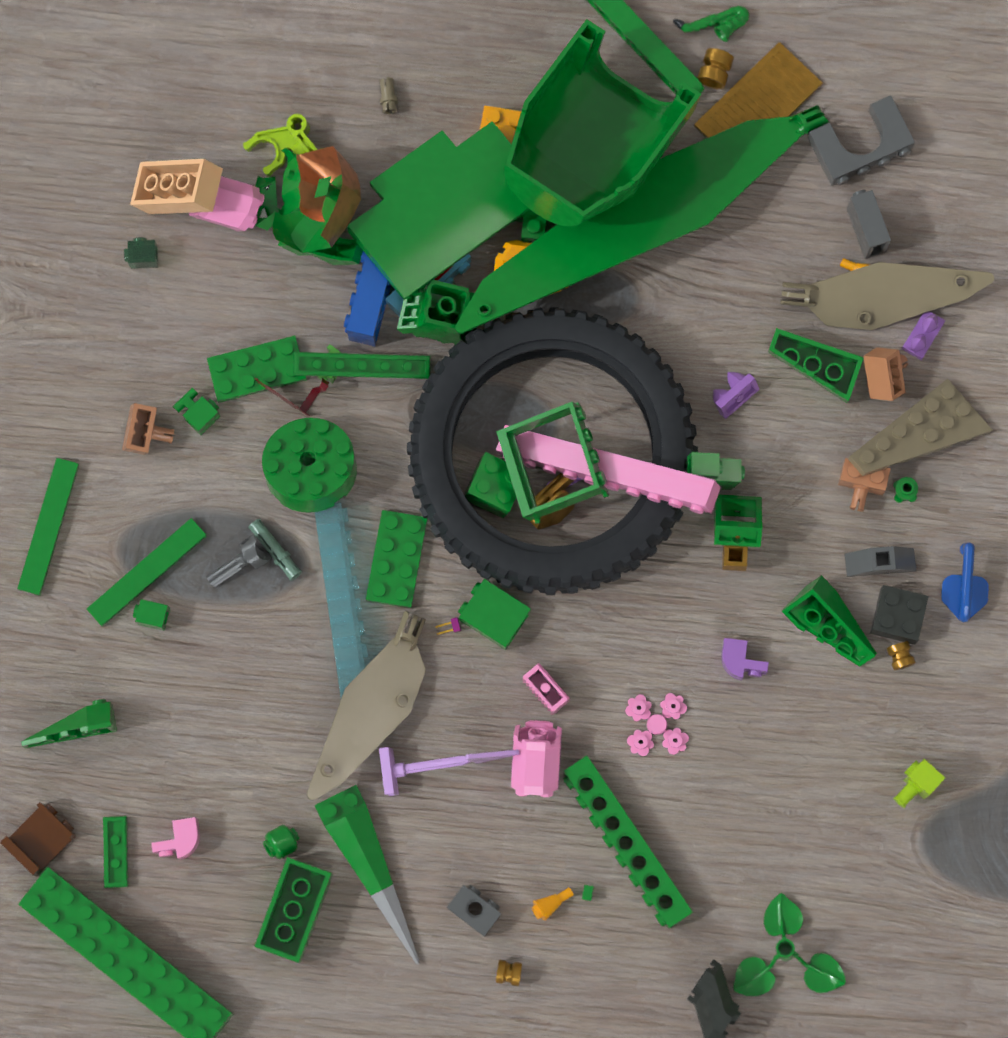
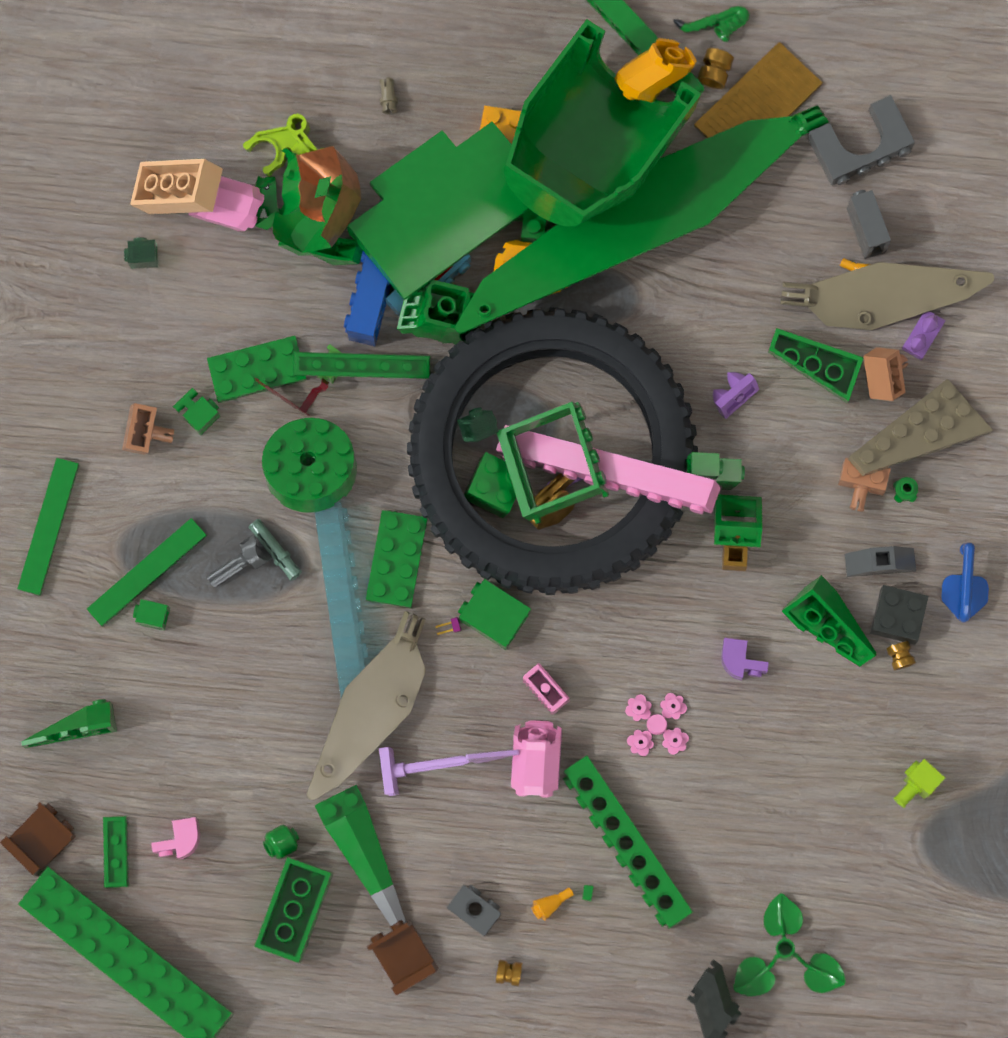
(403, 956): none -> reddish brown panel
(478, 425): none -> clear green brick
(655, 70): none -> light orange brick

